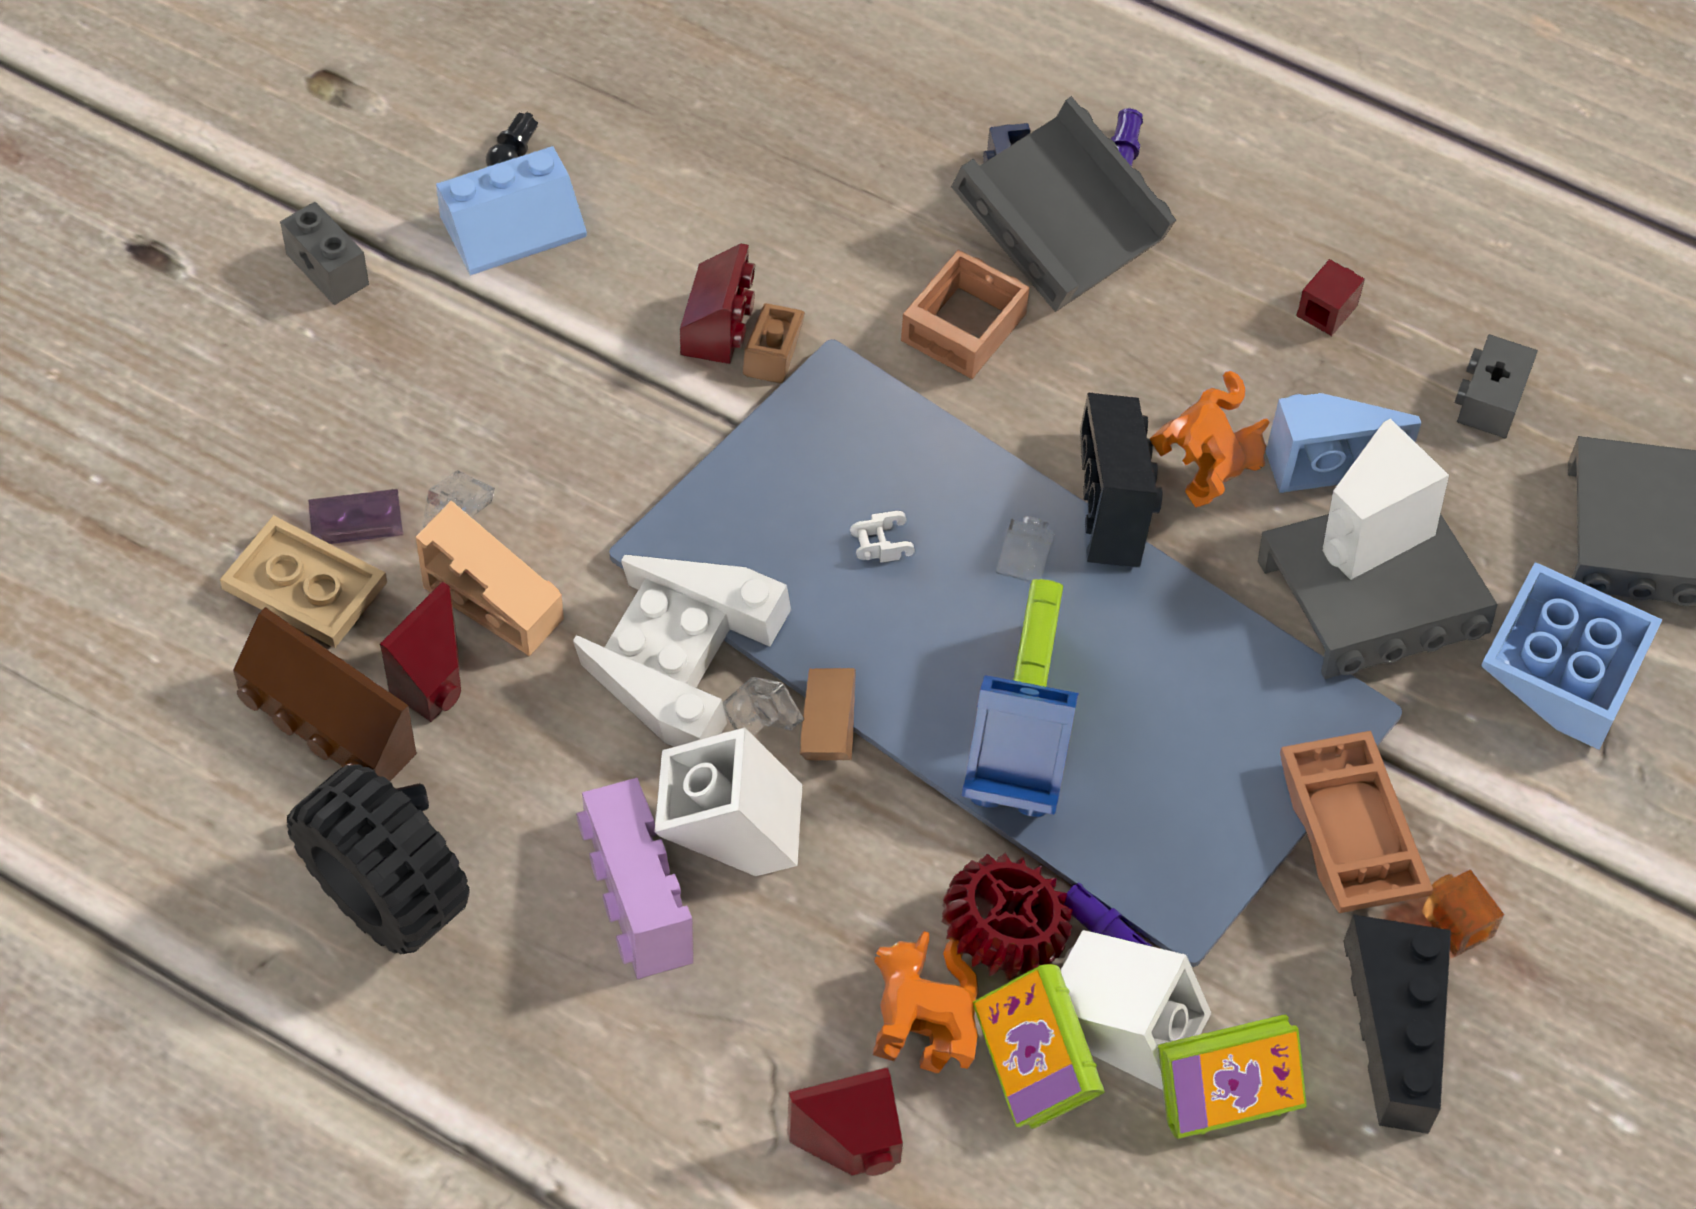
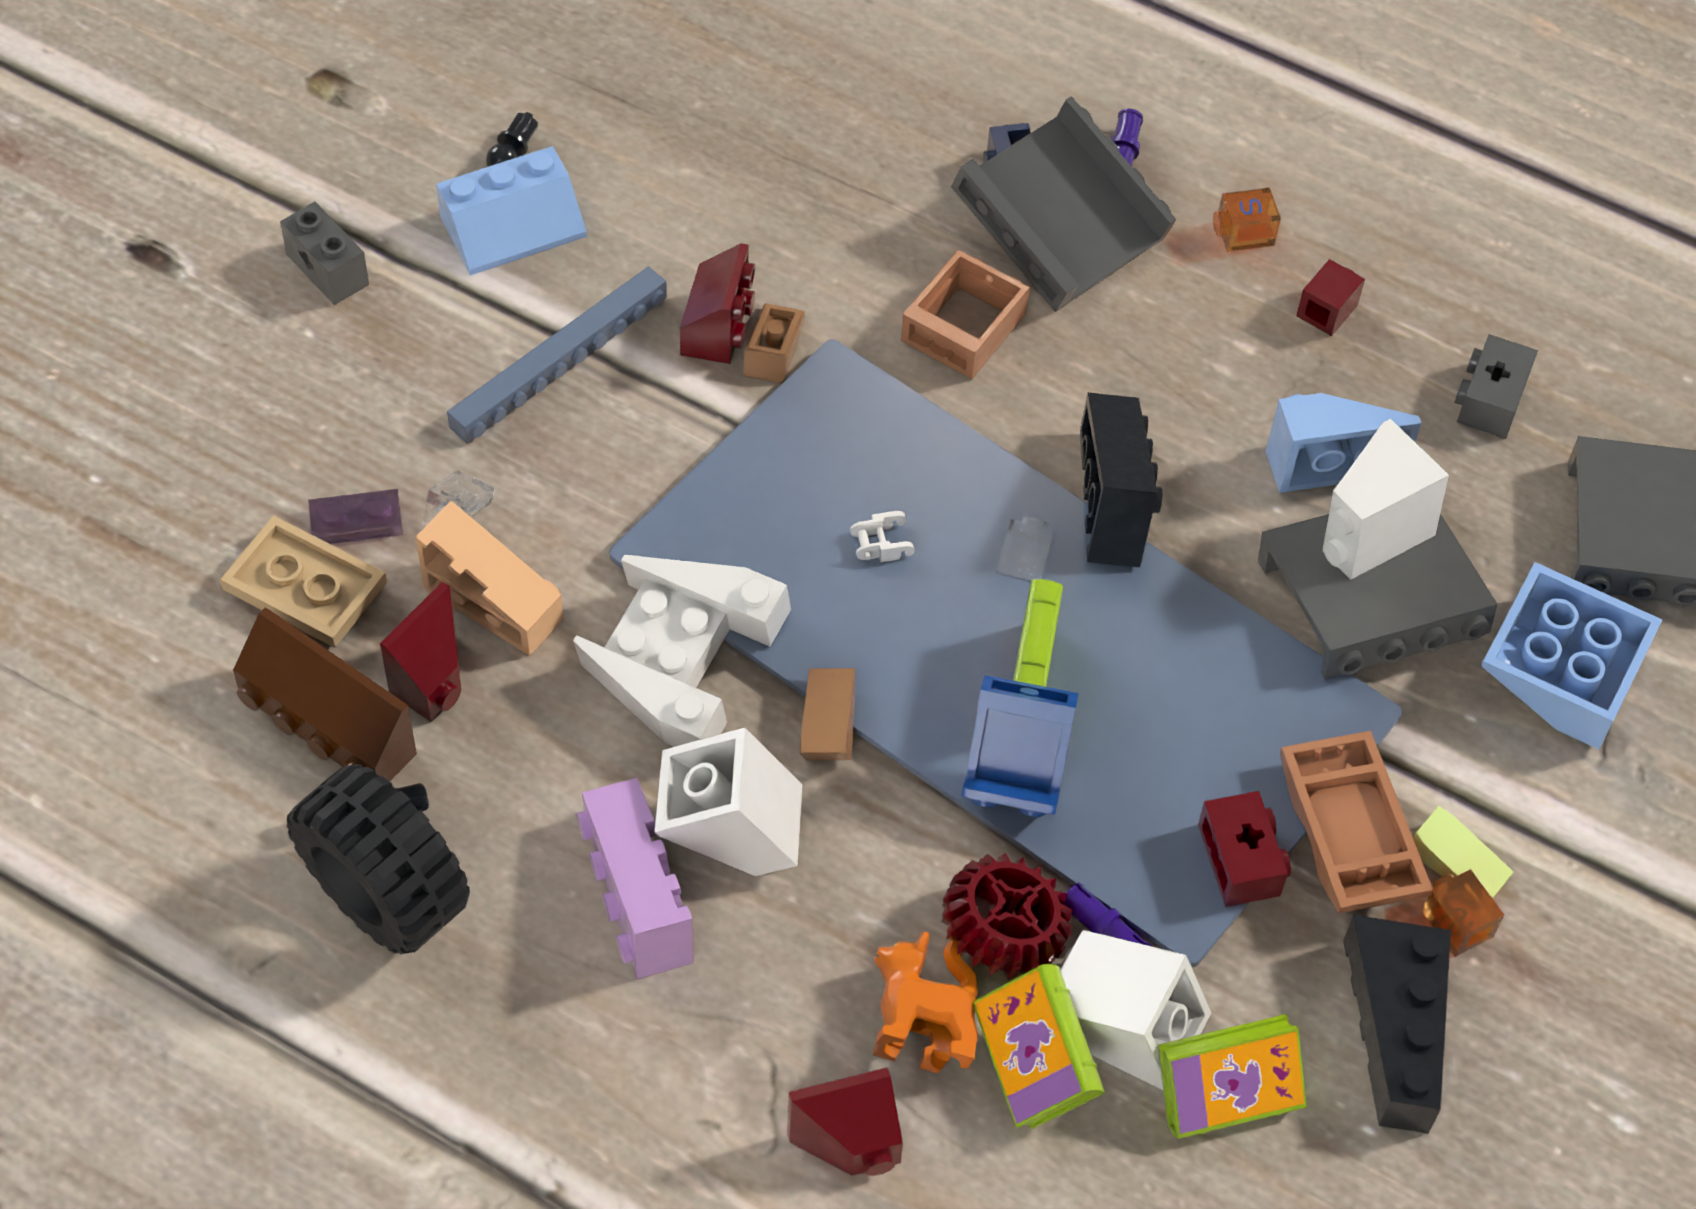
(557, 355): none -> sand blue piece
(762, 704): clear bracket -> none
(1211, 441): orange animal -> none
(1244, 848): none -> dark red brick
(1247, 219): none -> clear orange brick
(1453, 849): none -> yellowish green slope

